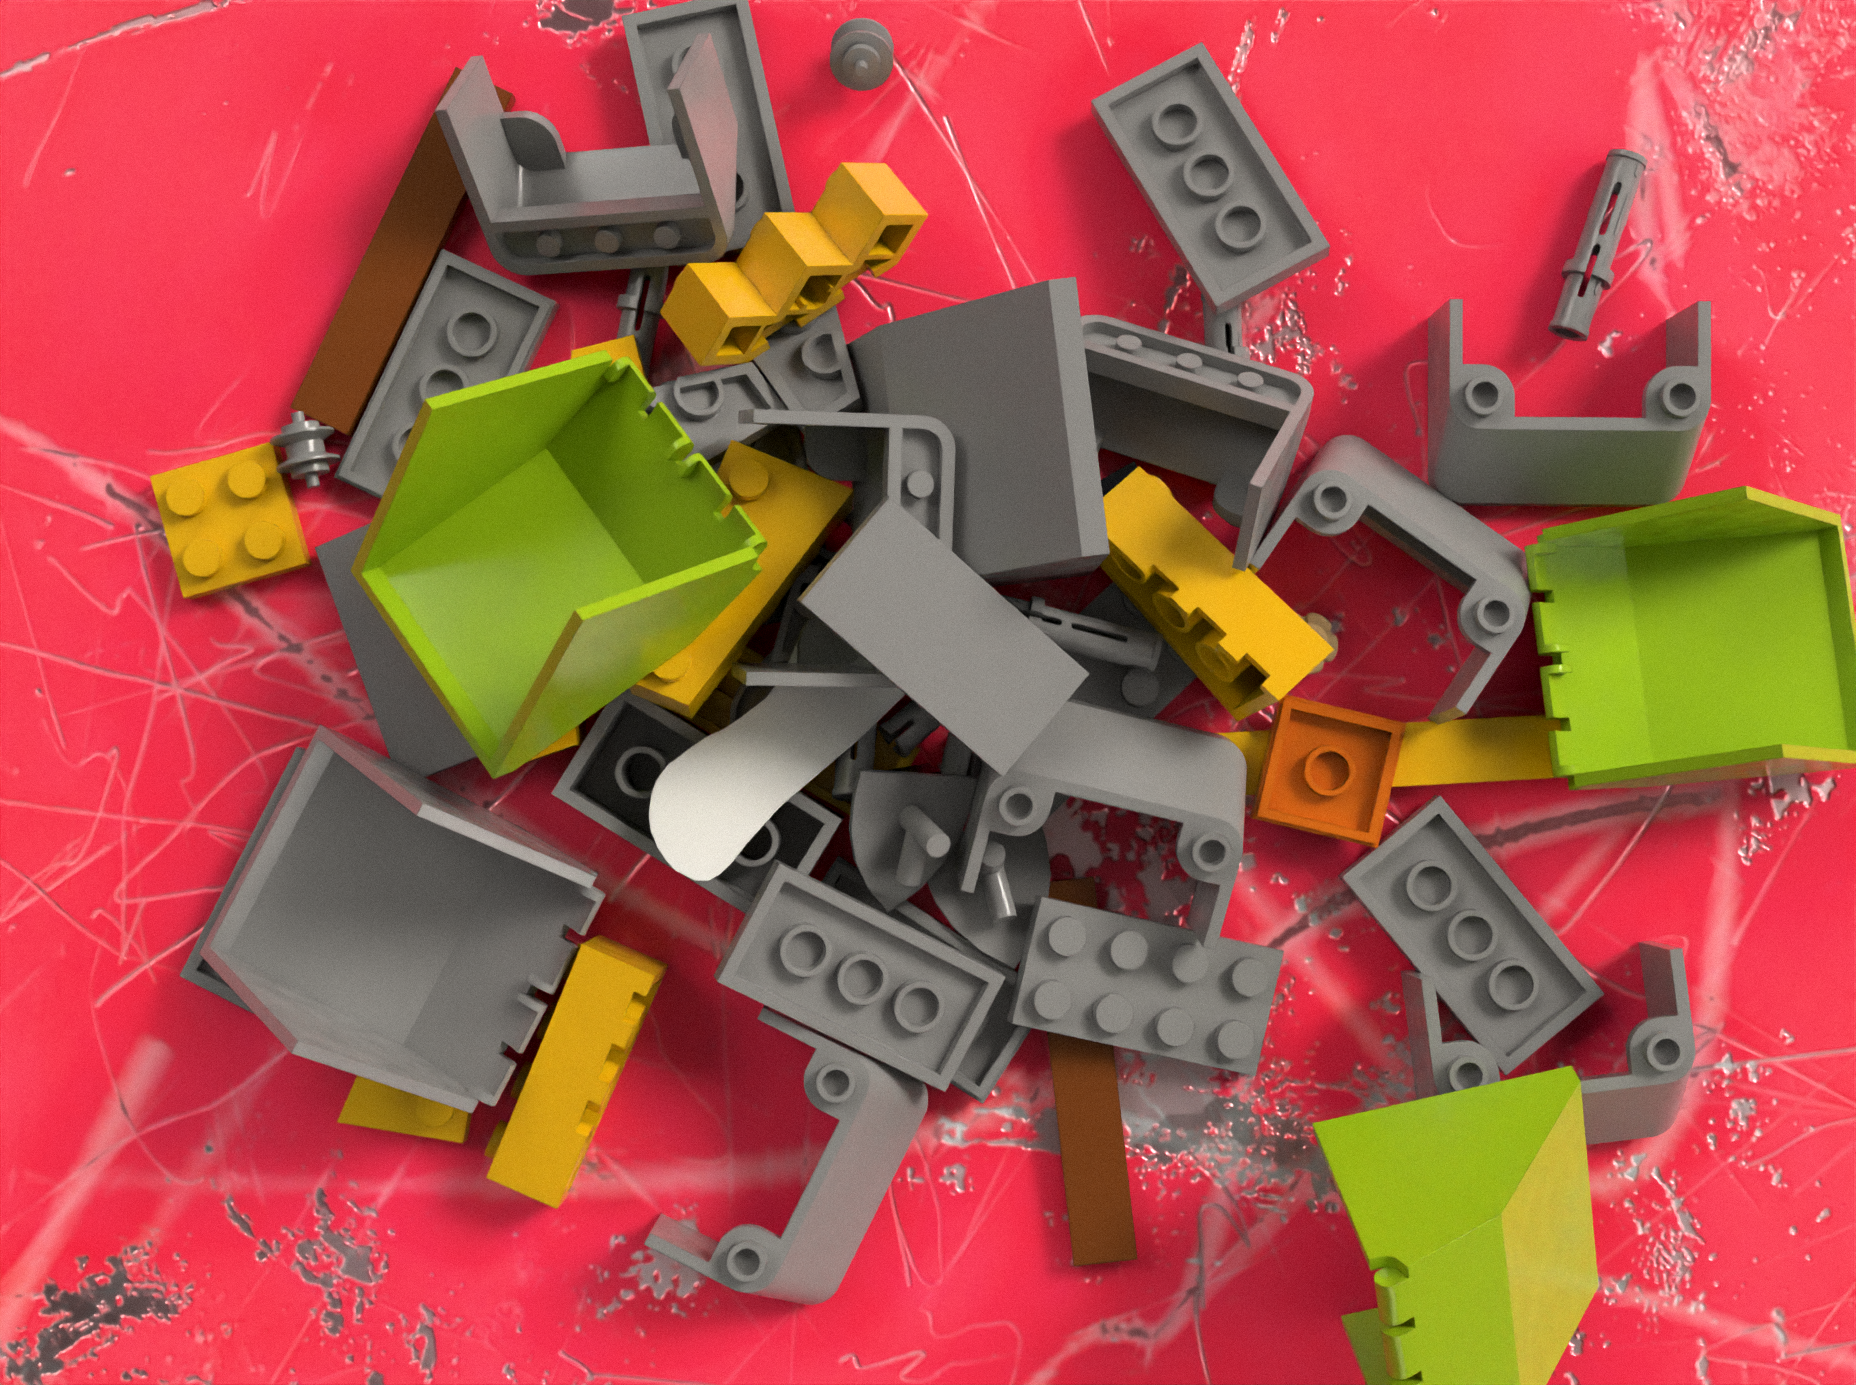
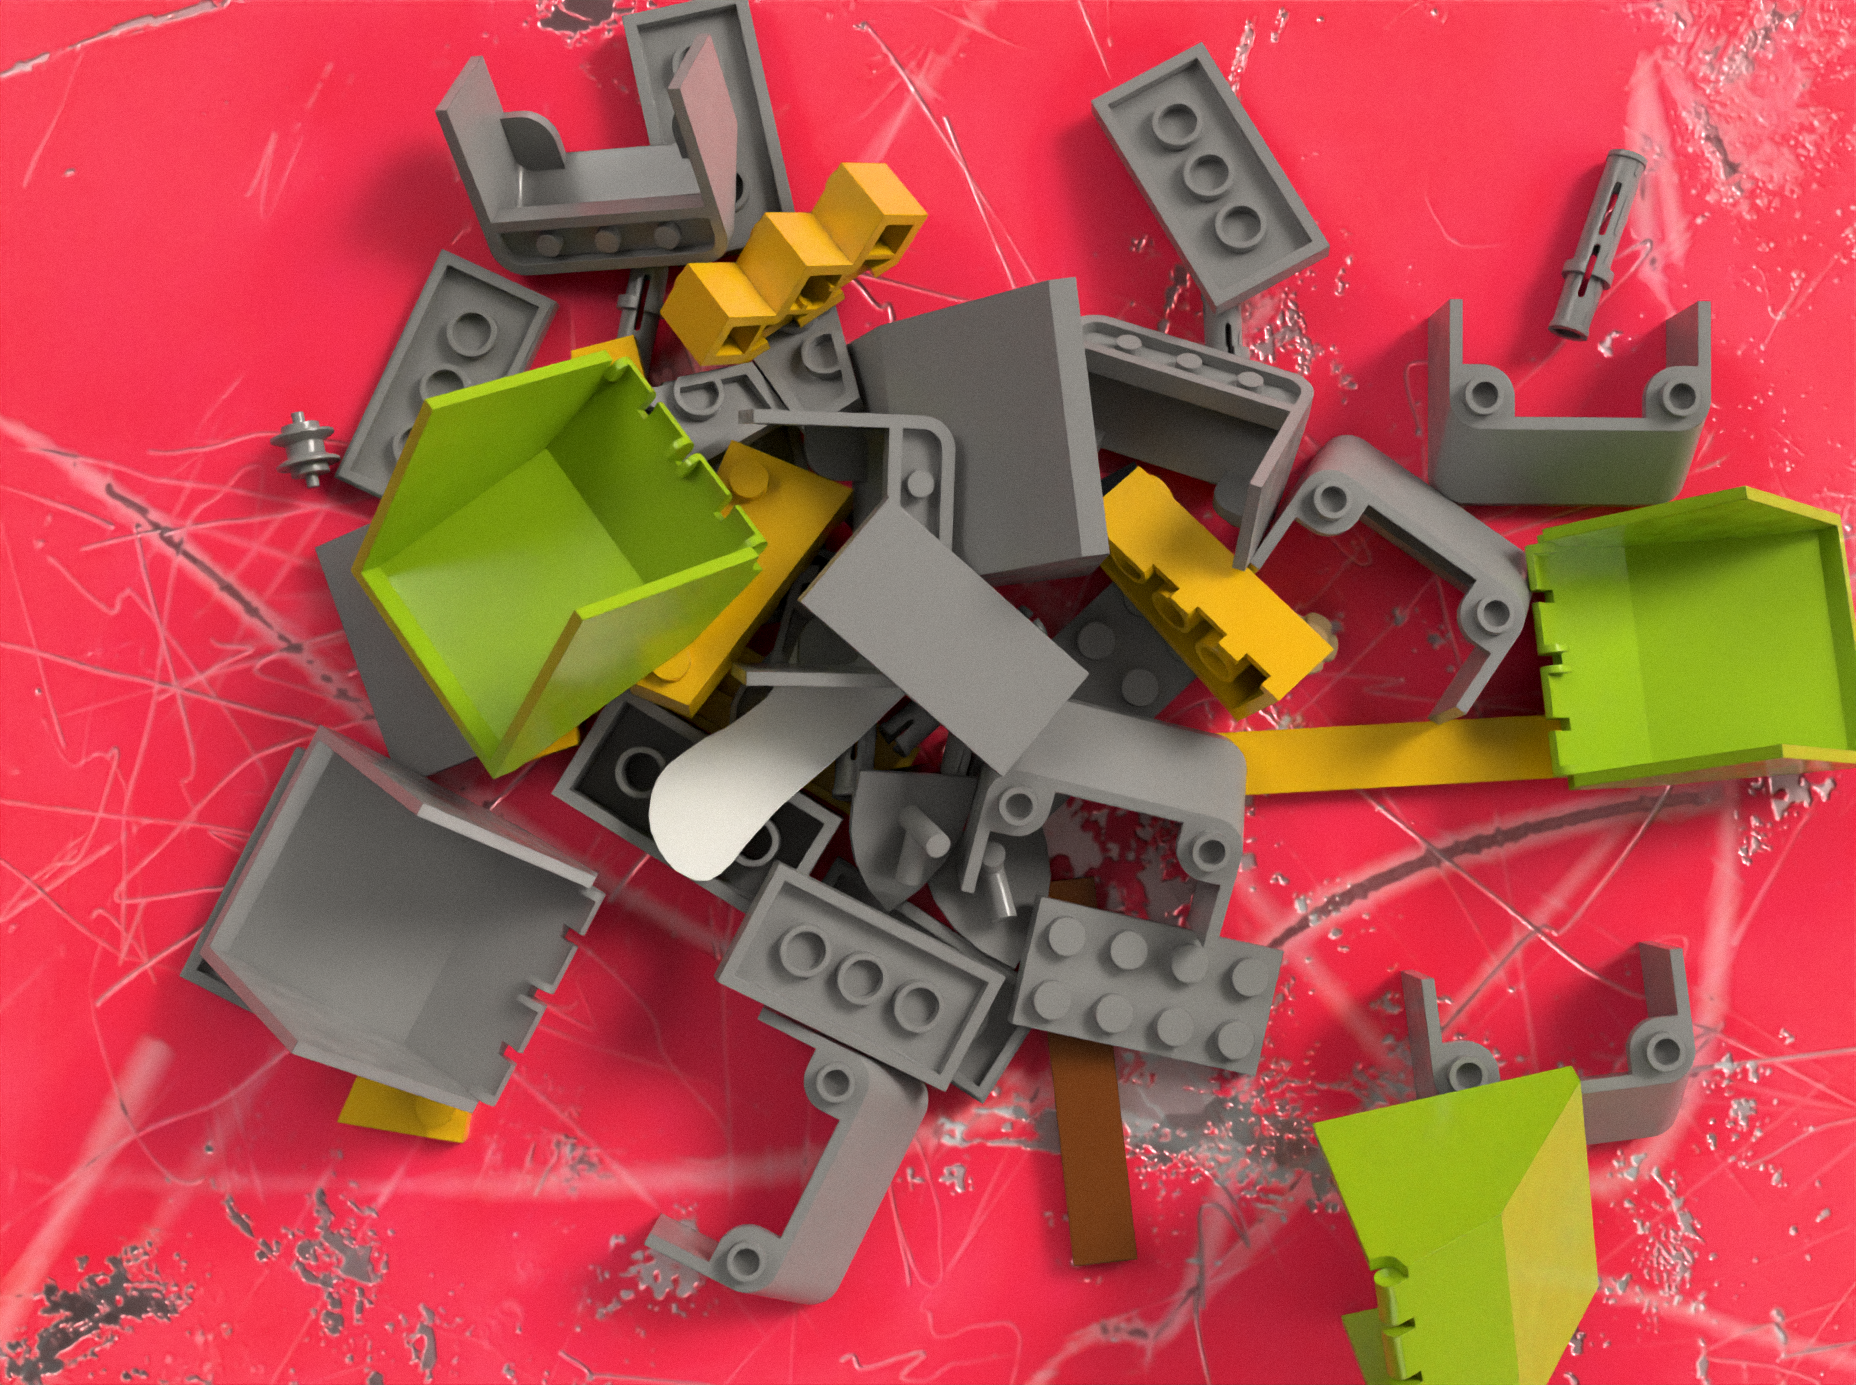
(230, 521): yellow plate -> none
(387, 282): dark orange tile -> none
(574, 1070): yellow wedge -> none
(861, 54): light grey wheel -> none
(1093, 635): light grey pin -> none
(1328, 770): orange tile -> none
(1471, 933): light grey plate -> none

